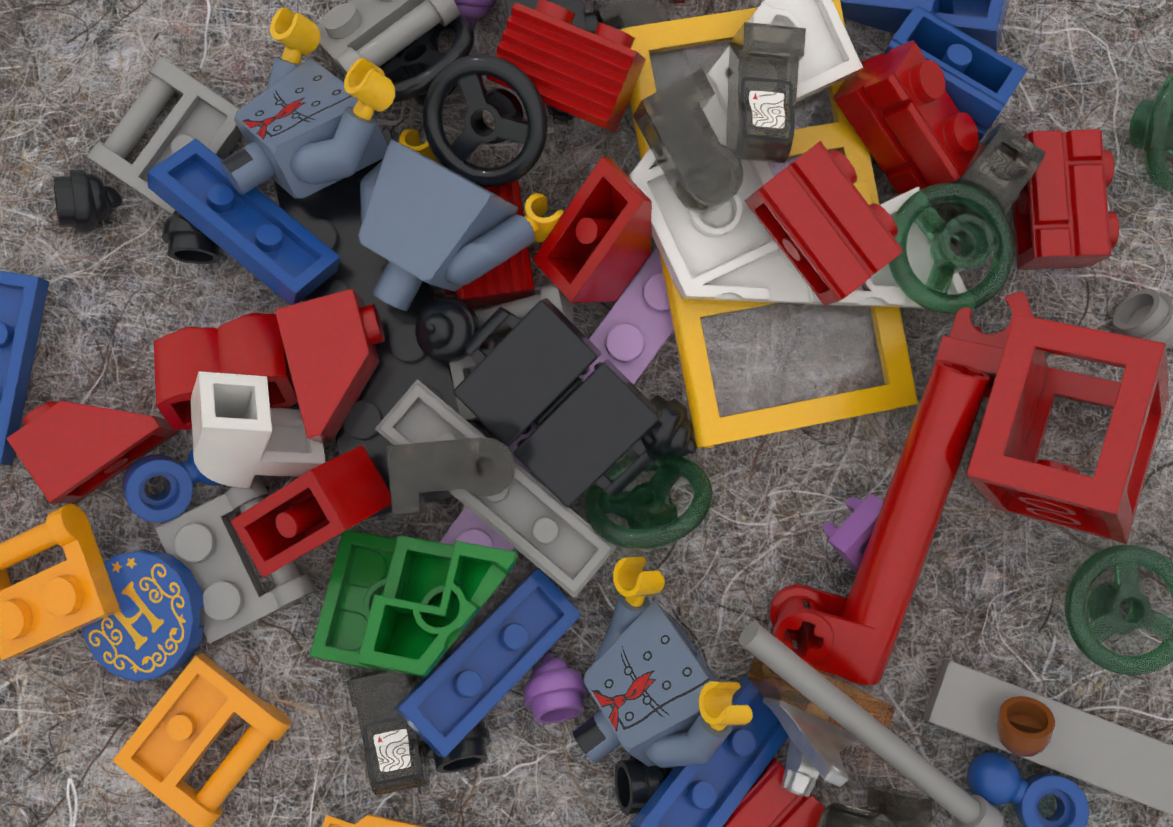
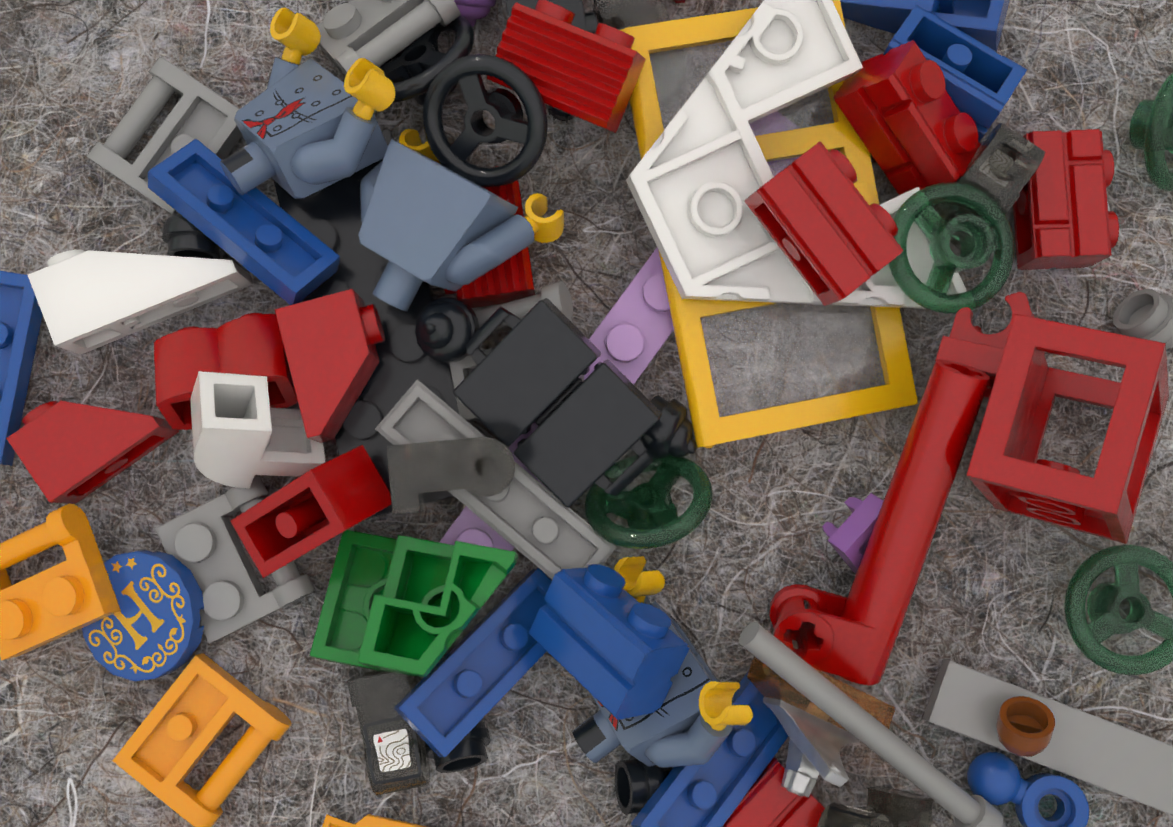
(83, 200): black plate -> none
(109, 295): none -> white slope
(173, 498): blue plate -> none
(555, 691): medium lavender plate -> none
(599, 238): red slope -> none
(609, 640): none -> blue brick
(686, 146): clear smoke leg -> none
(763, 90): clear smoke leg -> none

